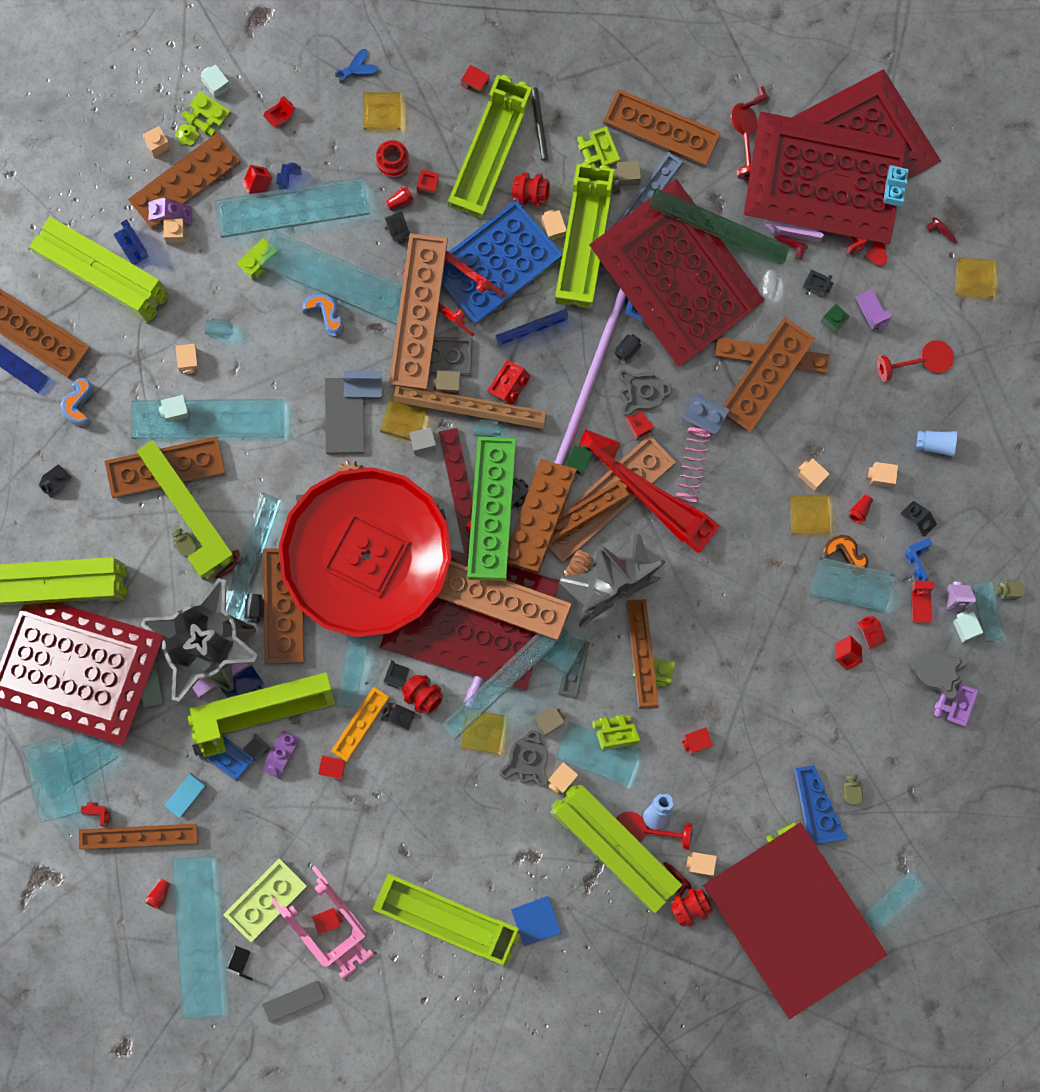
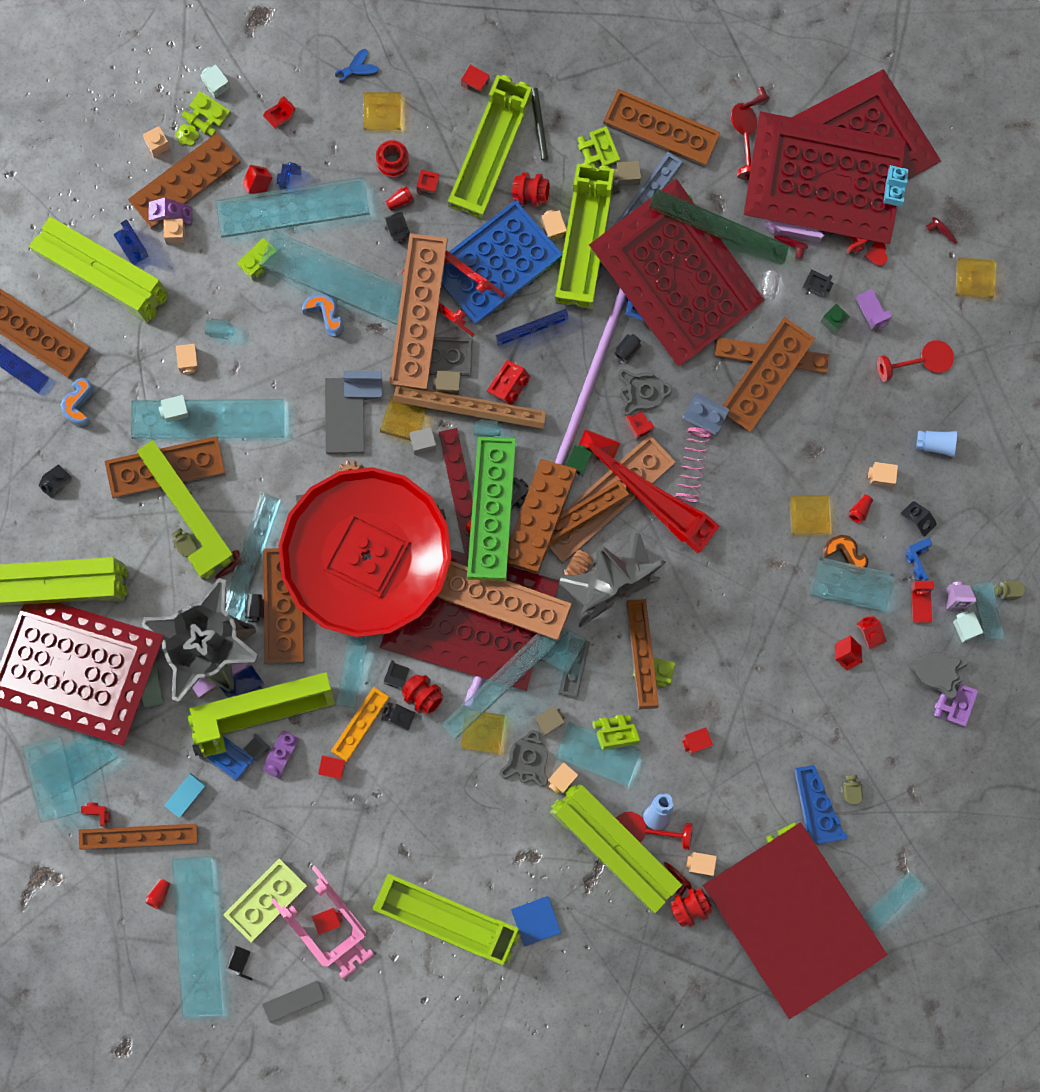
(812, 474): light nougat brick -> none

